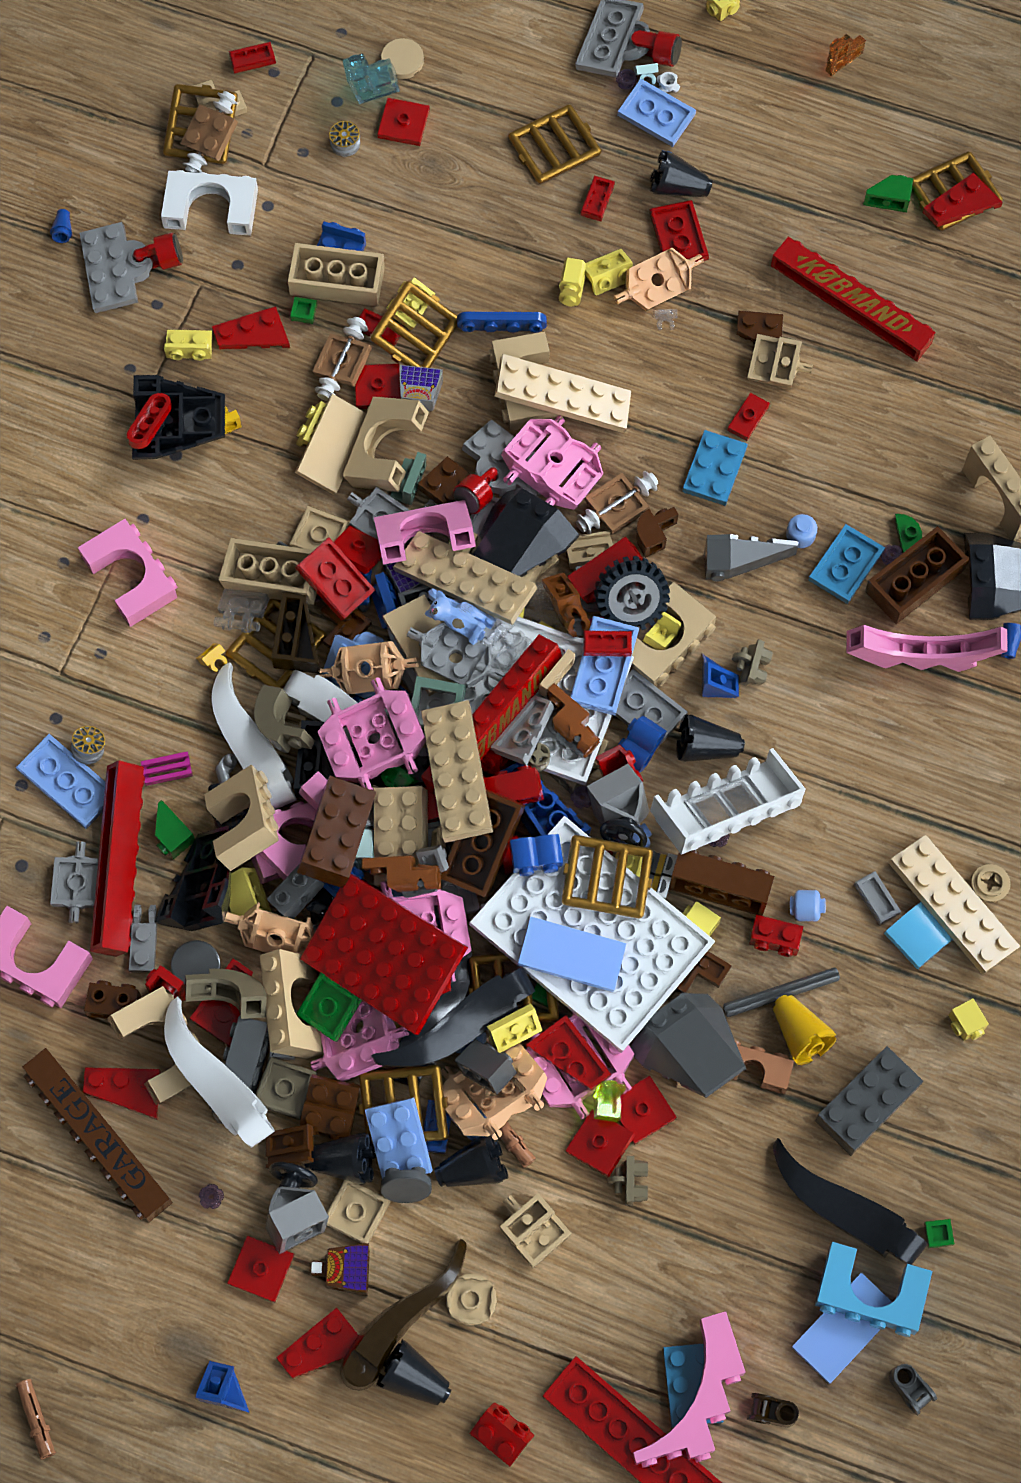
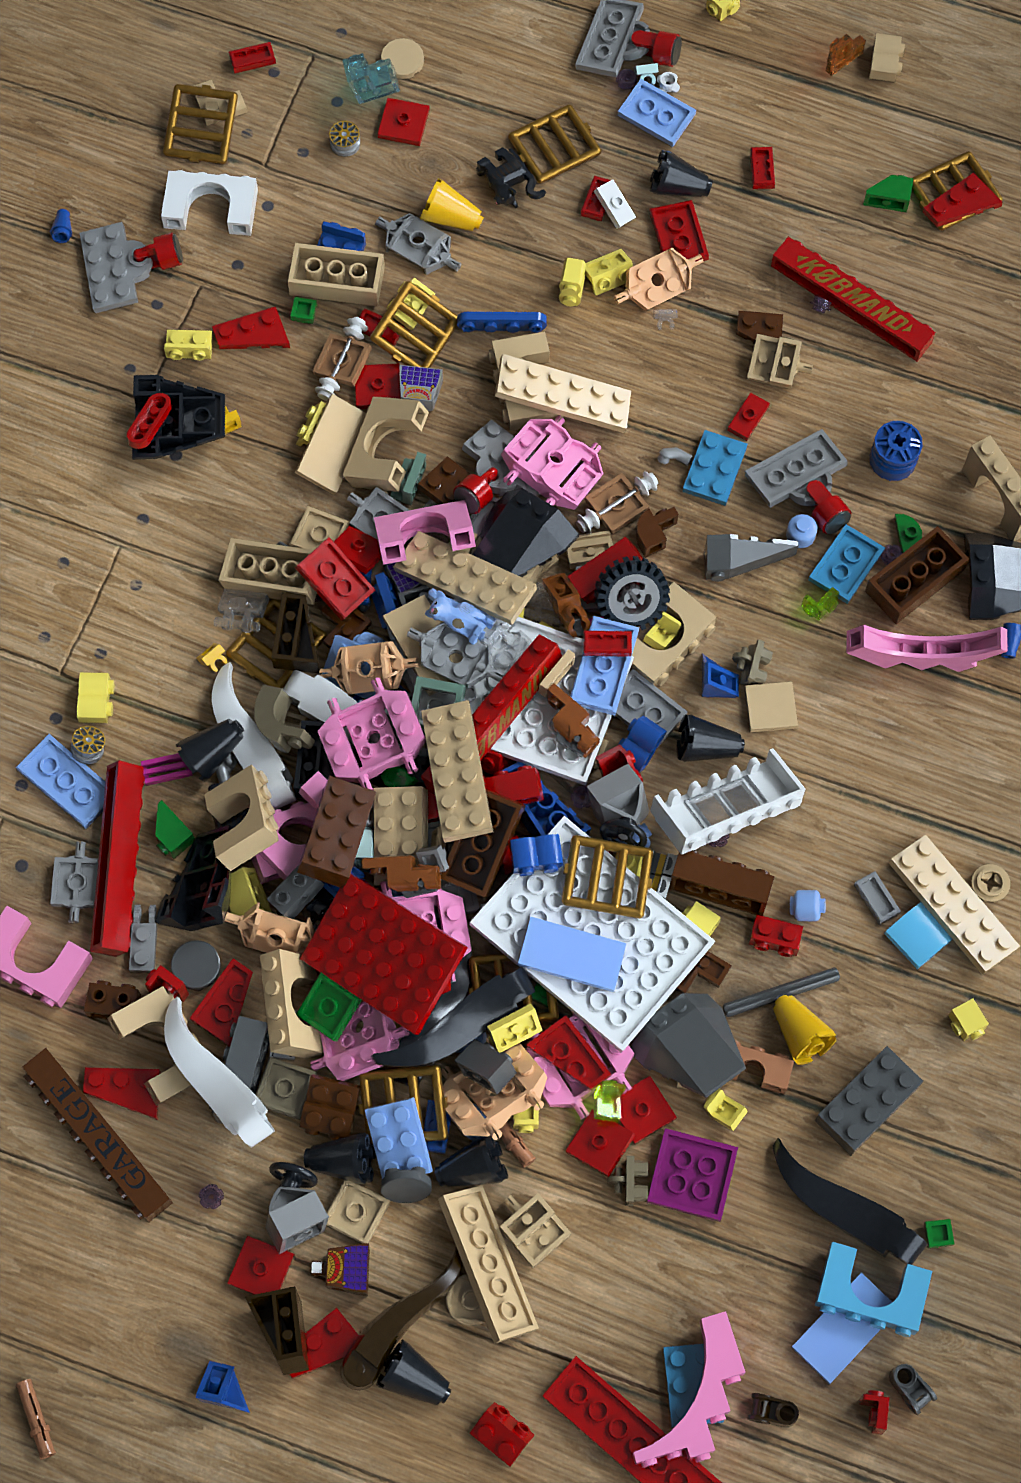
(93, 697): none -> light yellow brick
(124, 543): bright pink arch -> none
(209, 132): medium nougat plate -> none
(210, 747): none -> black cone
(231, 987): dark tan arch -> none
(282, 1324): none -> dark brown wedge
(290, 1145): reddish brown plate -> none
(430, 254): none -> light grey plate
(450, 208): none -> yellow cone
(488, 1264): none -> tan plate
(507, 175): none -> black animal
(524, 732): light grey wing -> none
(526, 1120): none -> light yellow bracket
(543, 752): dark tan wheel -> none
(614, 204): none -> white plate
(674, 453): none -> light grey arm
(692, 1175): none -> magenta plate
(724, 1109): none -> light yellow bracket
(762, 168): none -> red plate
(771, 707): none -> tan tile
(806, 478): none -> light grey plate
(820, 304): none -> clear purple plate
(826, 603): none -> clear neon green bracket
(879, 1412): none -> red bracket
(885, 57): none -> tan brick
(895, 450): none -> blue wheel

